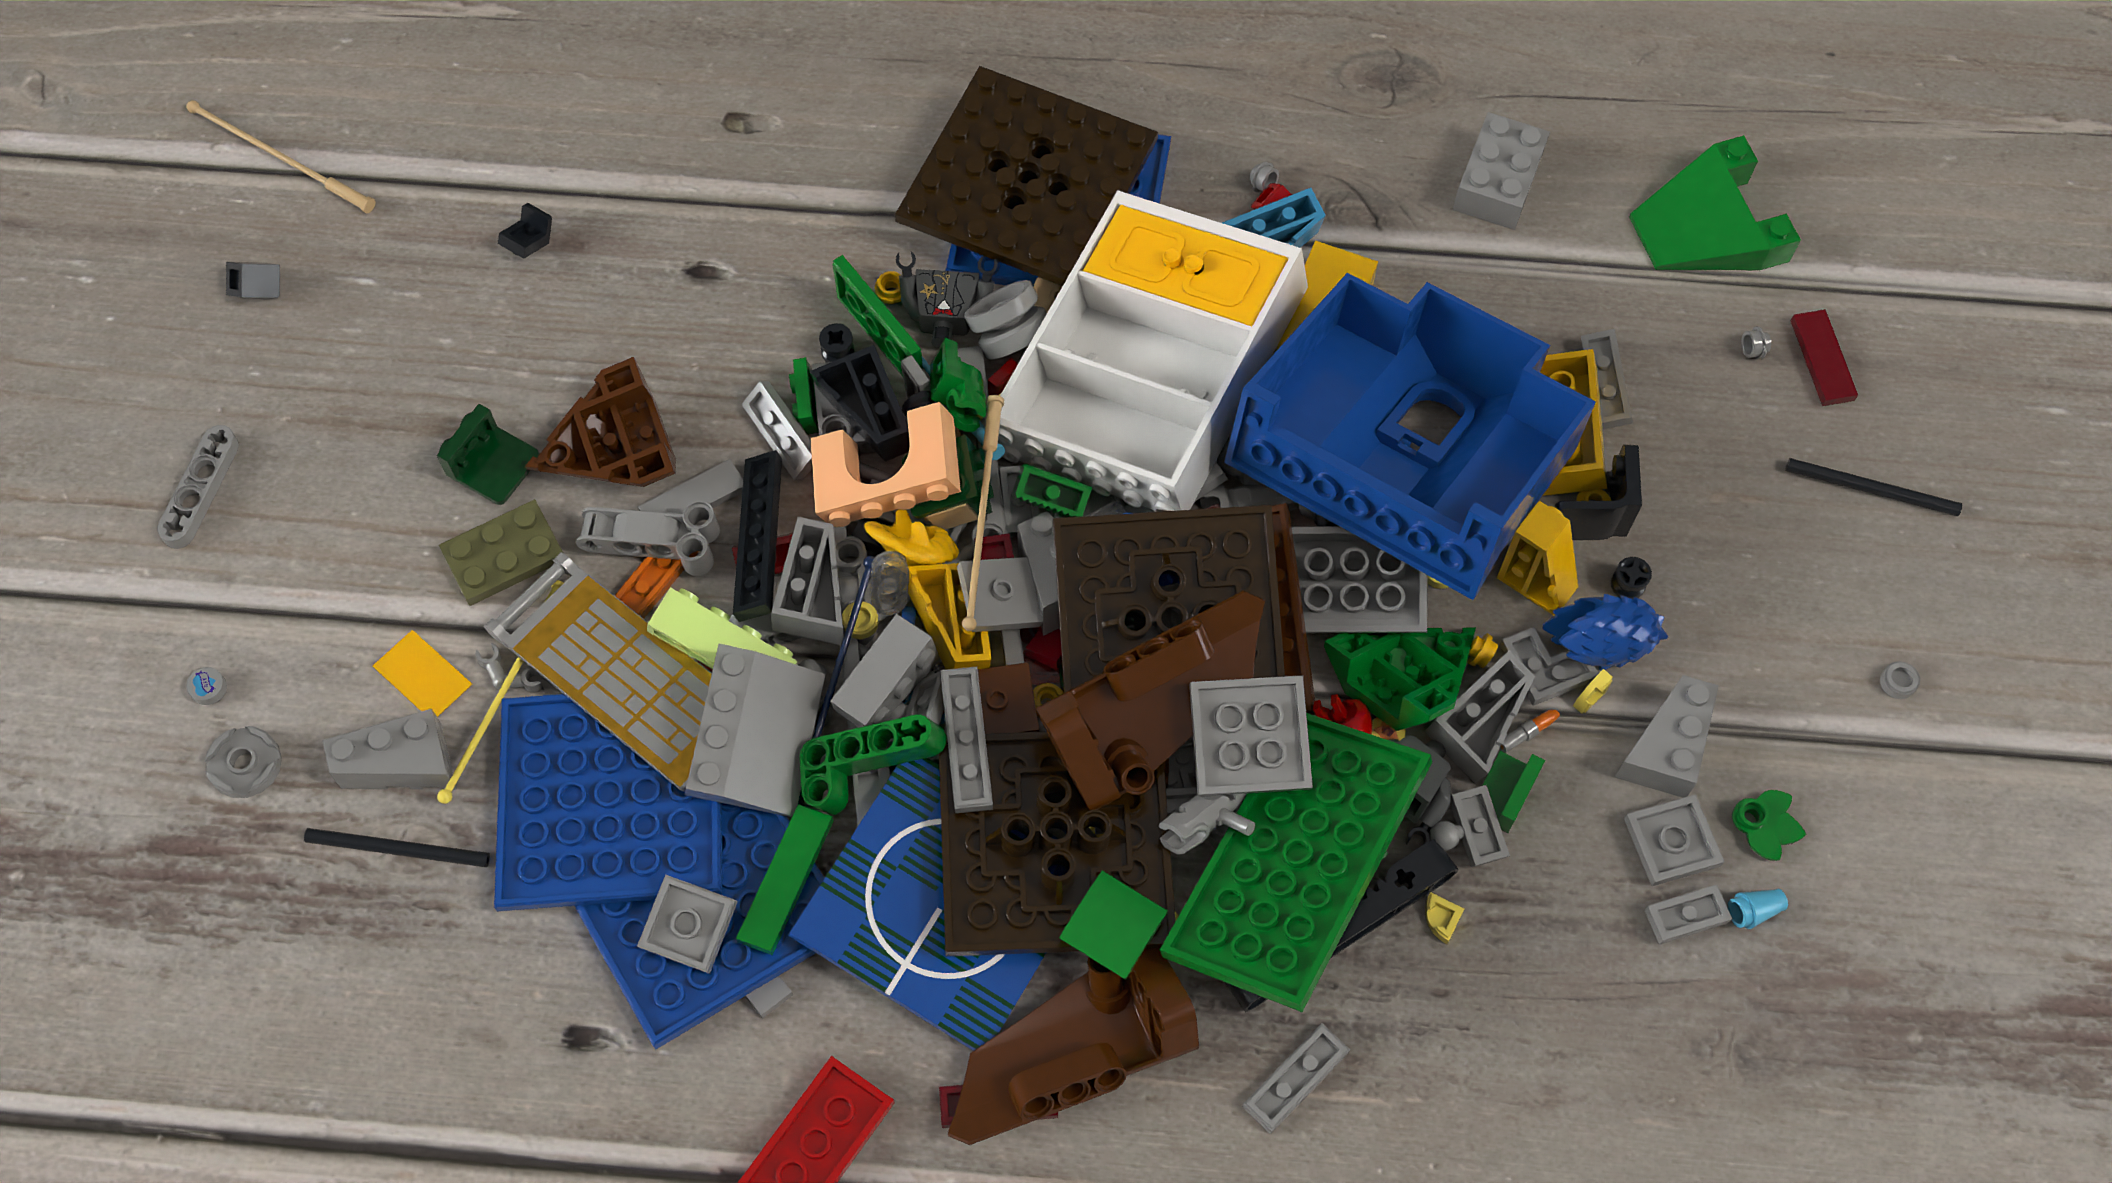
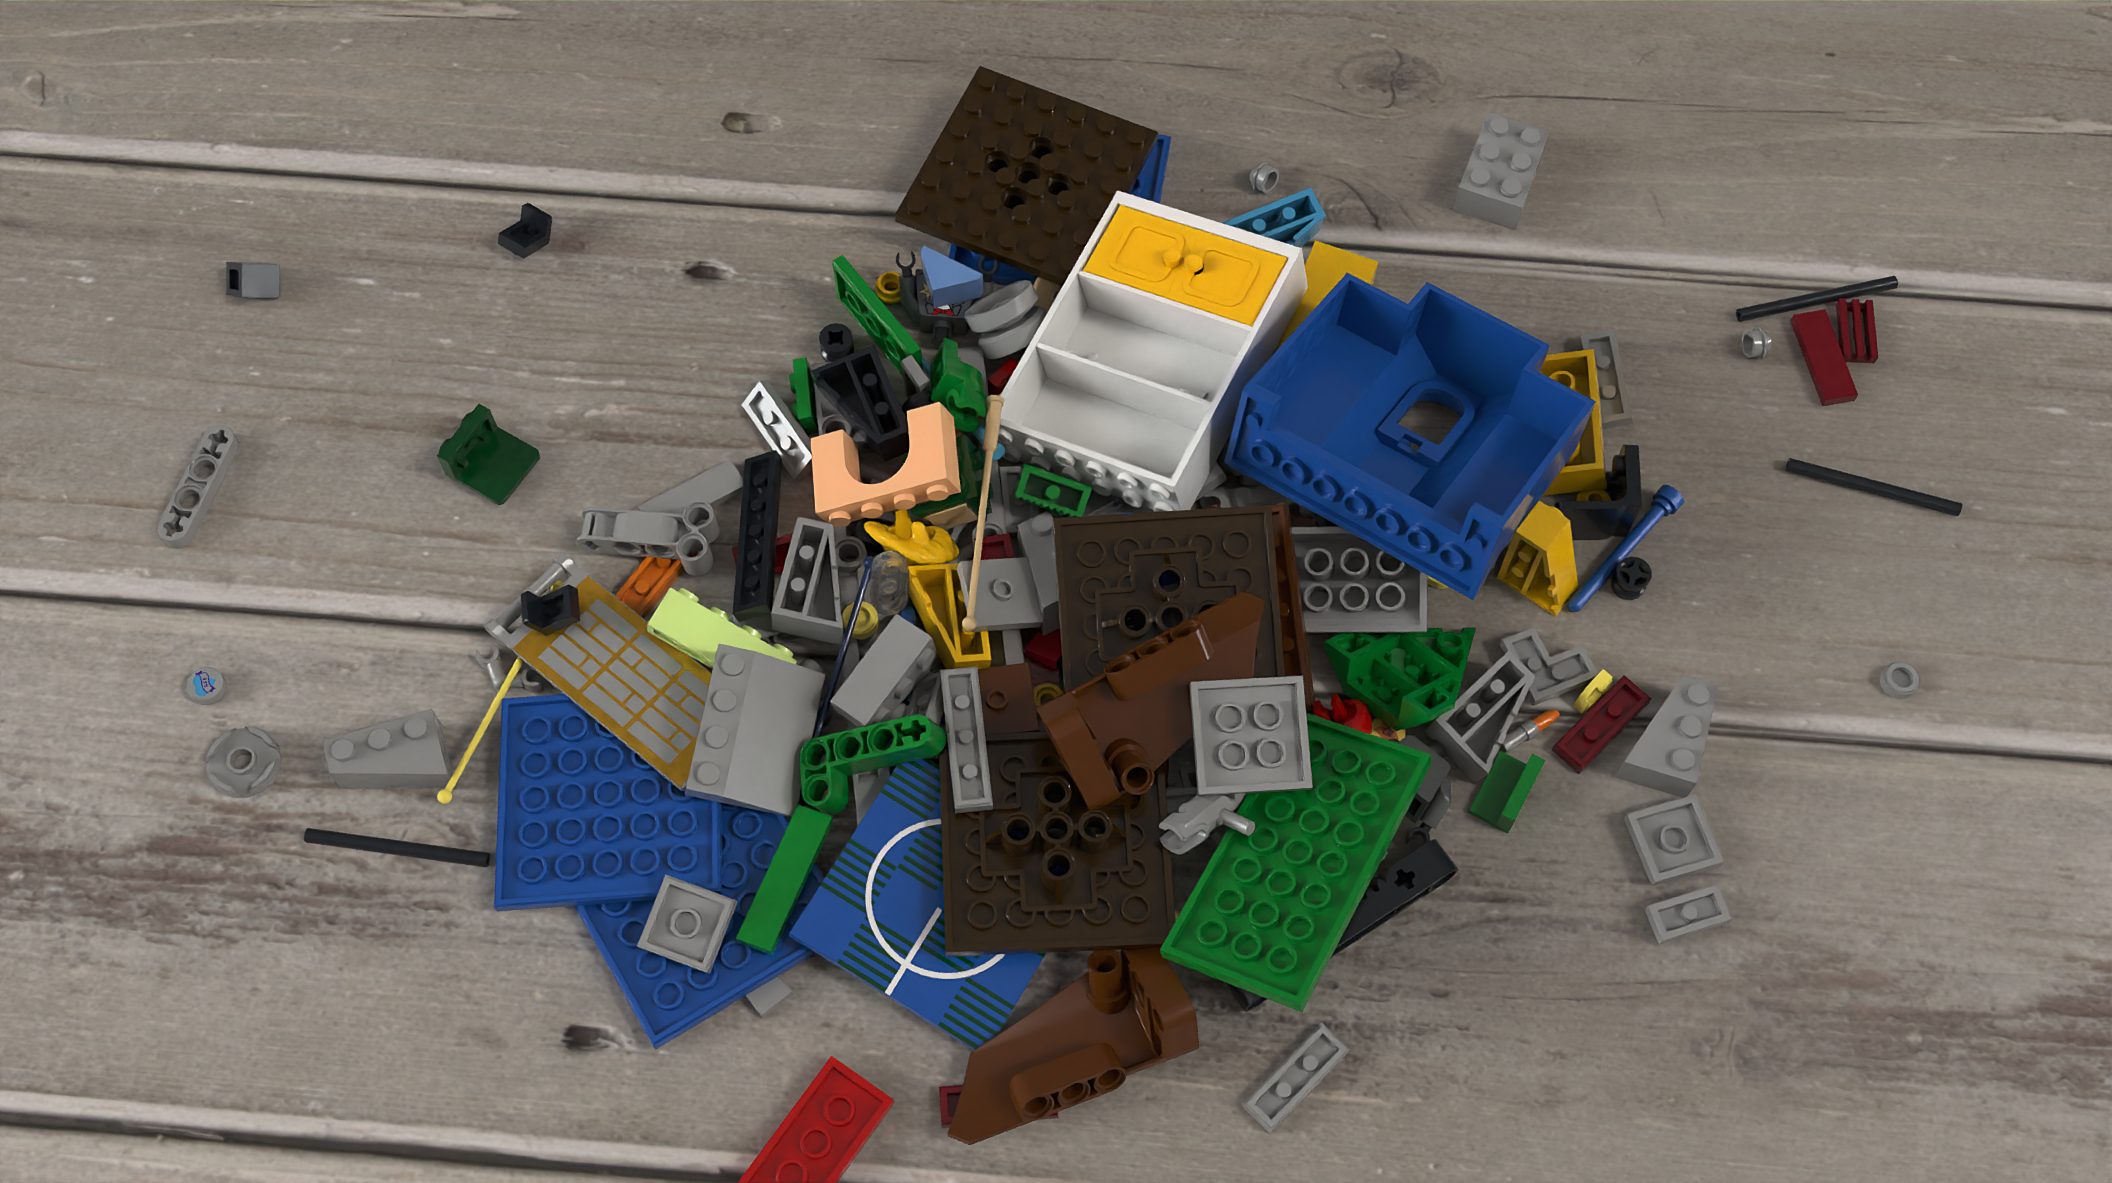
(365, 203): tan piece -> none
(422, 674): yellow sticker -> none
(501, 552): olive plate -> none
(550, 611): none -> black bracket
(611, 433): reddish brown wedge -> none
(948, 279): none -> medium blue slope
(1113, 924): green slope -> none
(1272, 193): red slope -> none
(1442, 916): light yellow tile -> none
(1475, 825): light grey plate -> none
(1482, 650): yellow plate -> none
(1601, 724): none -> dark red tile
(1606, 630): blue head -> none
(1665, 502): none -> blue piece
(1705, 222): green wedge -> none
(1755, 907): medium azure cone -> none
(1772, 824): green plate -> none
(1816, 298): none -> black piece
(1869, 330): none -> dark red tile

